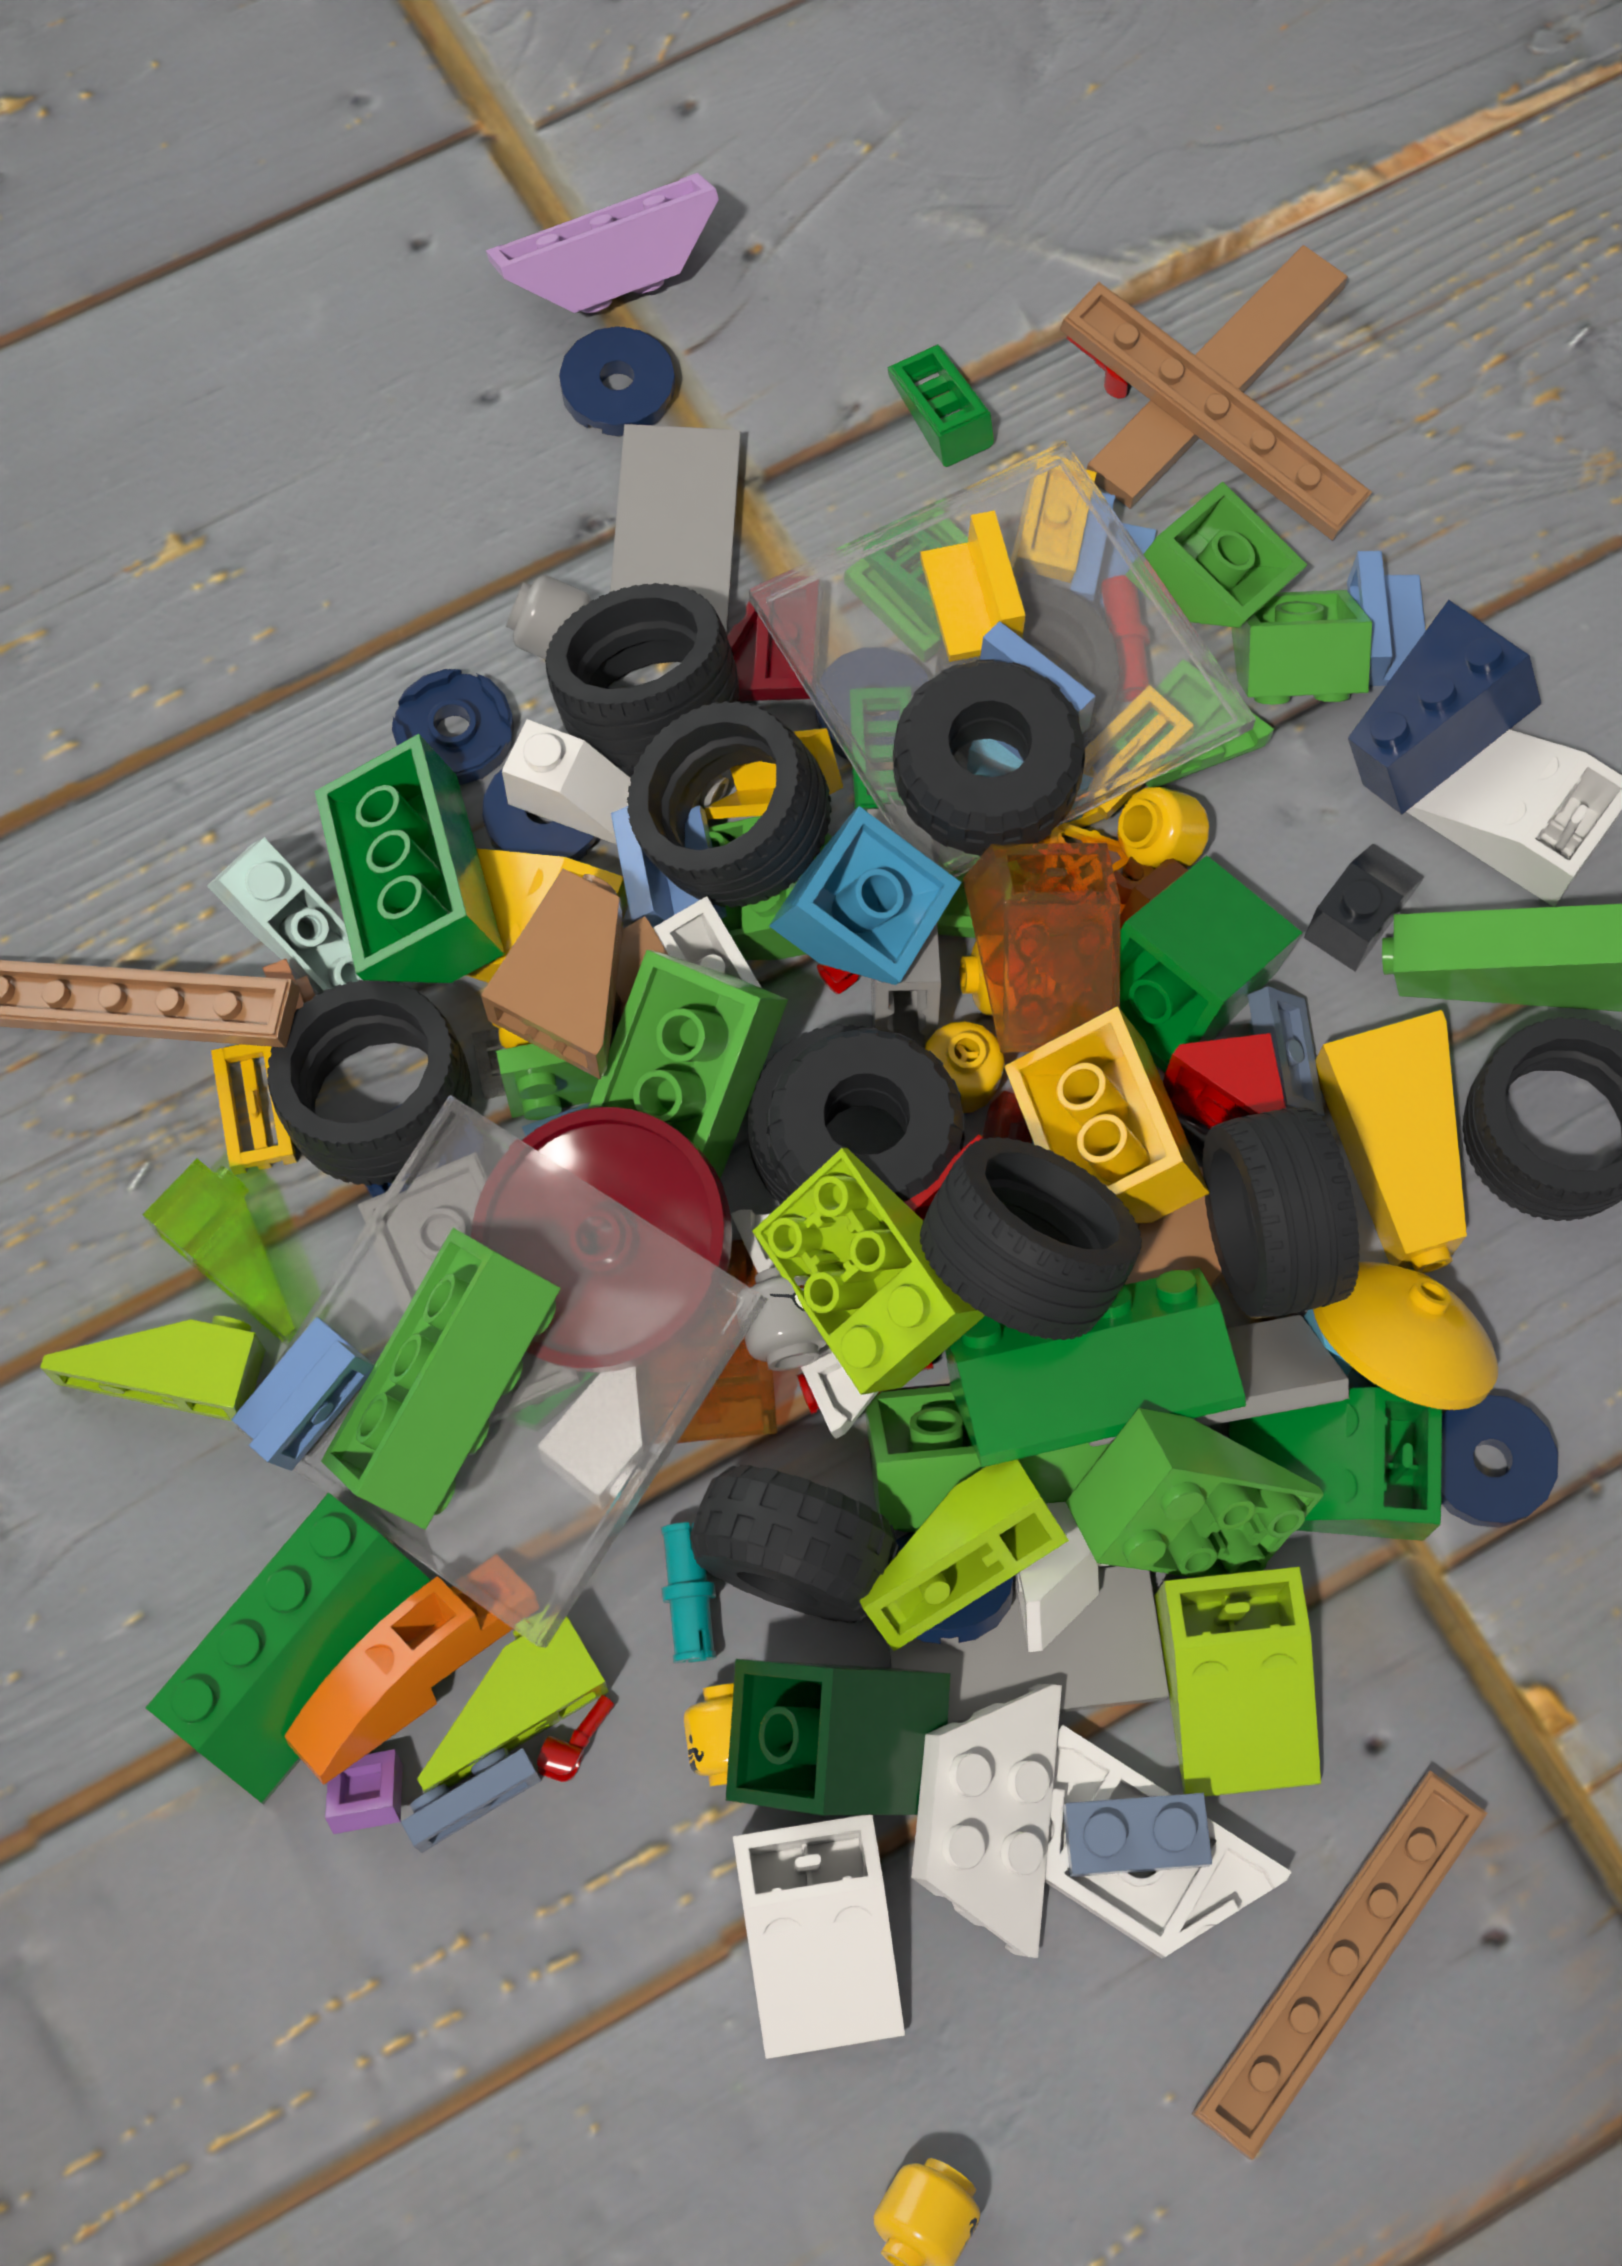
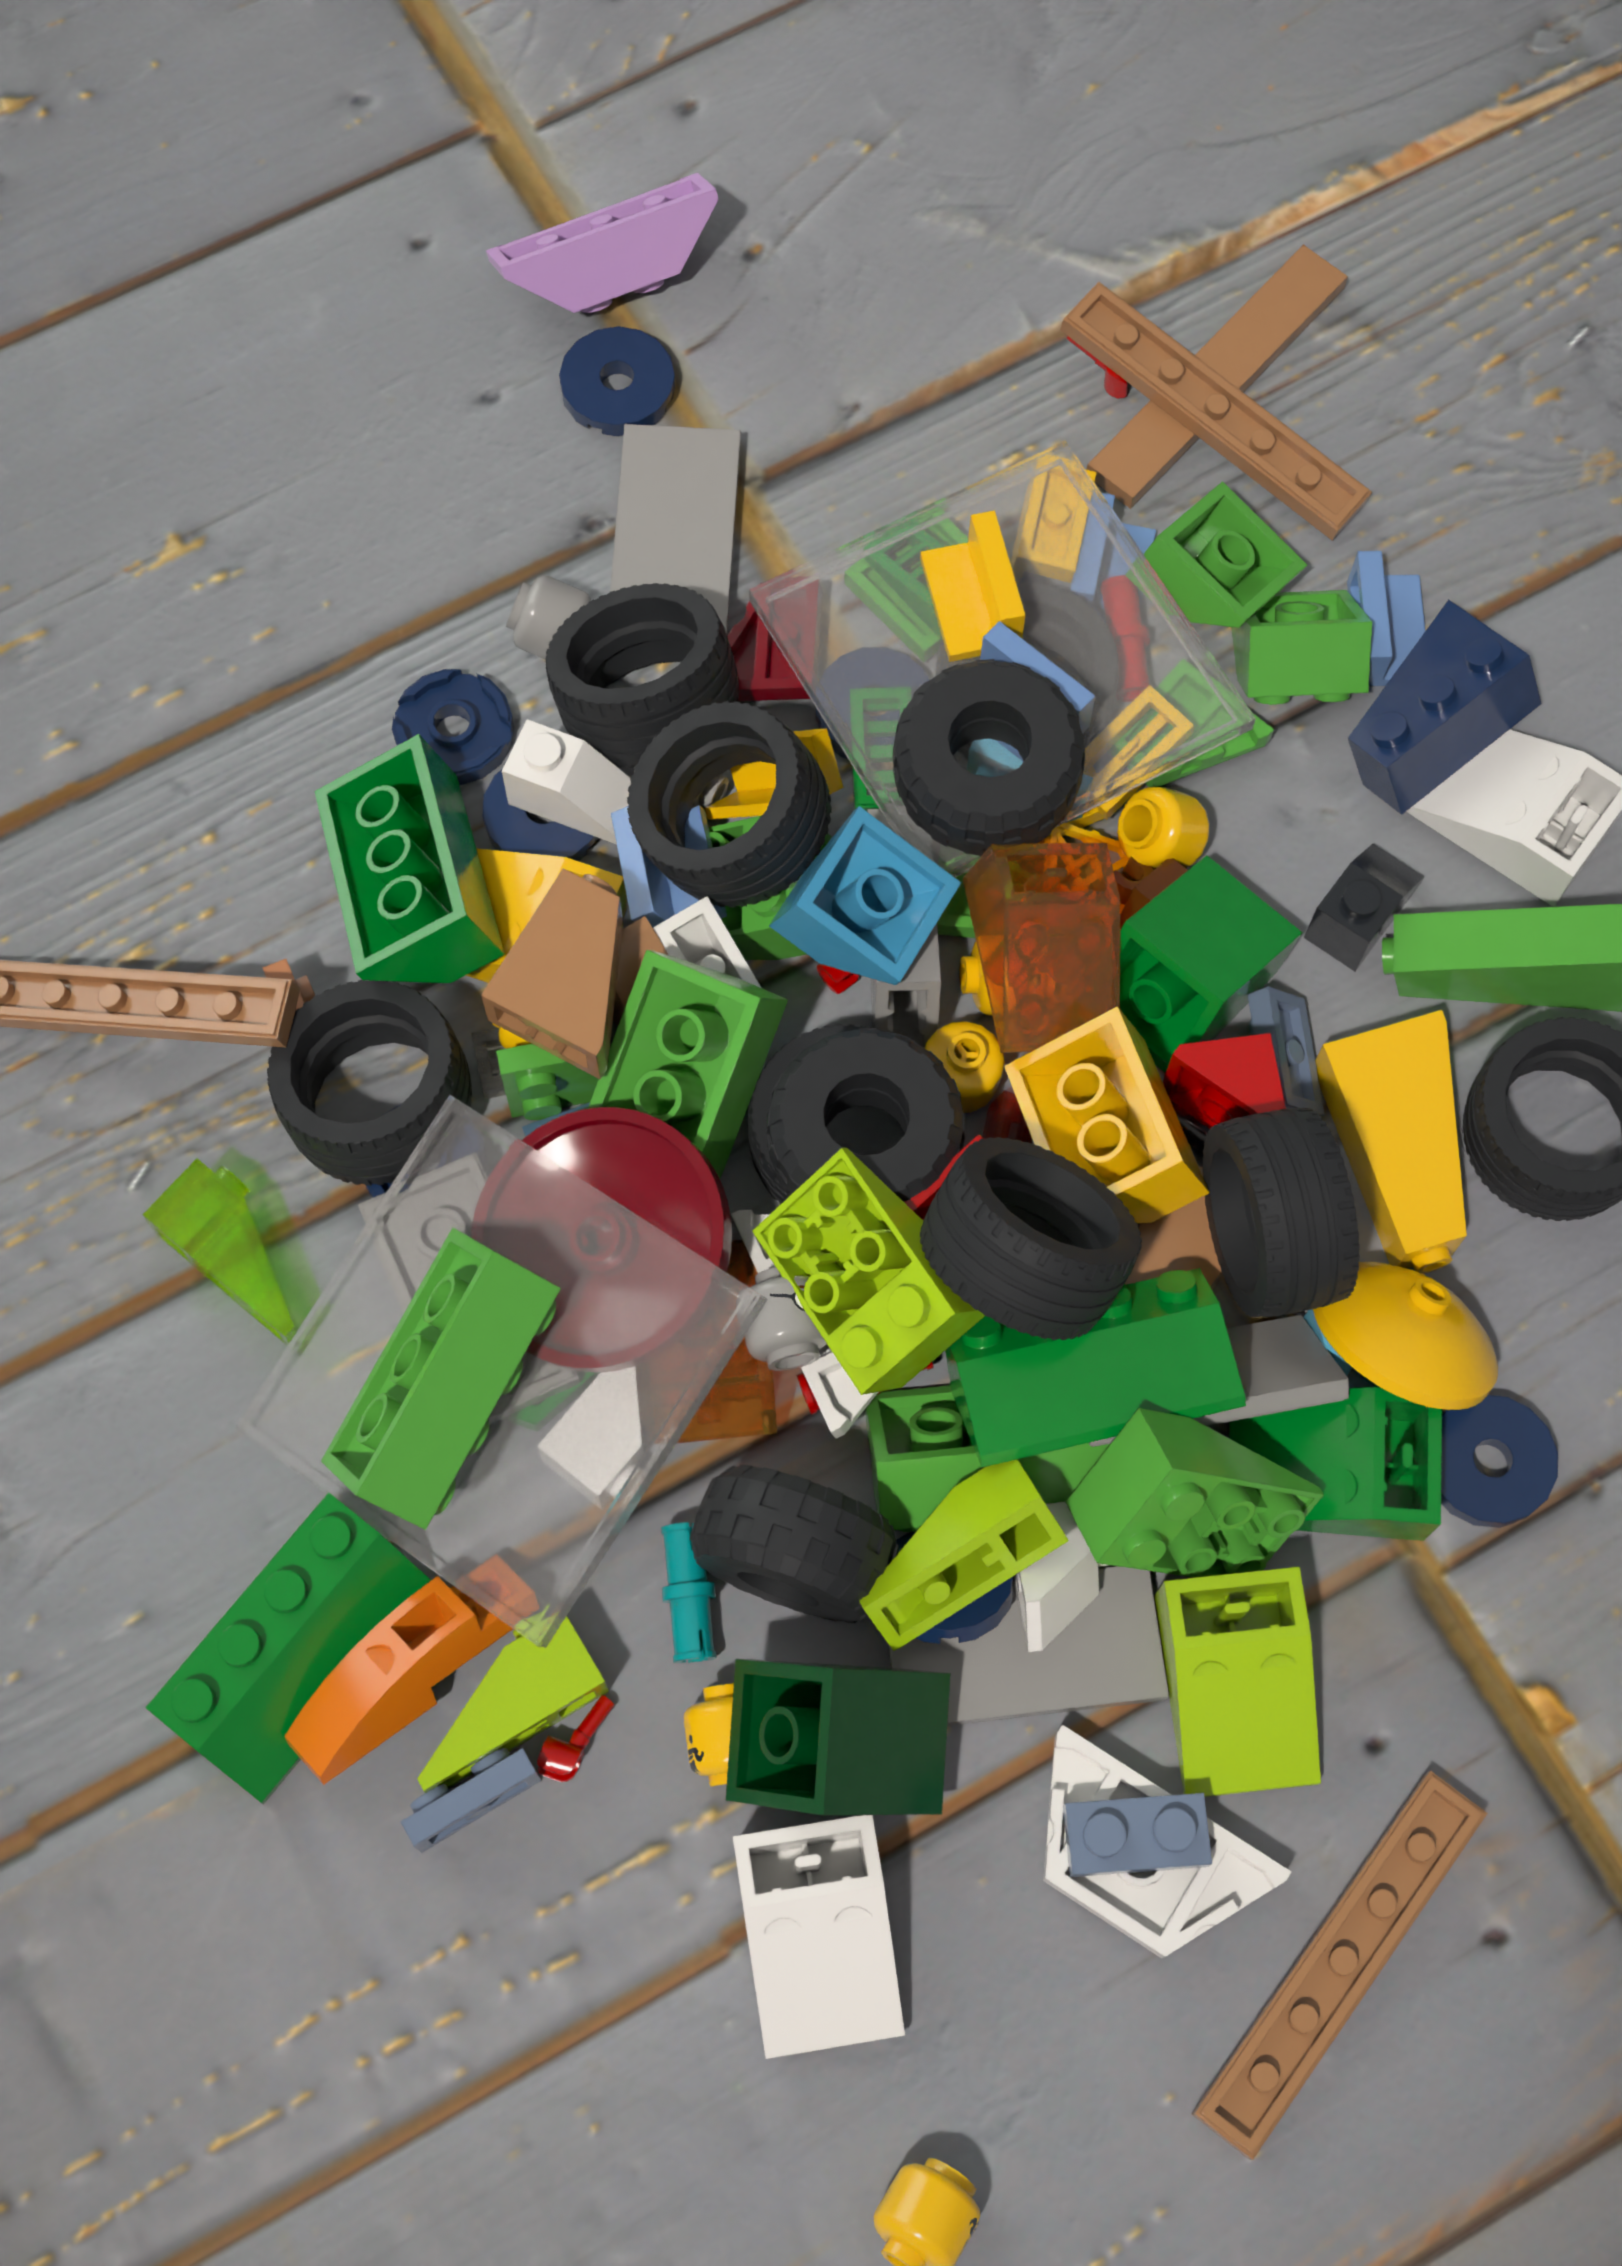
(173, 1366): lime slope -> none
(262, 1155): yellow tile -> none
(287, 915): light aqua slope -> none
(302, 1395): medium blue panel -> none
(366, 1793): medium lavender plate -> none
(955, 435): green slope -> none
(989, 1815): white wing -> none

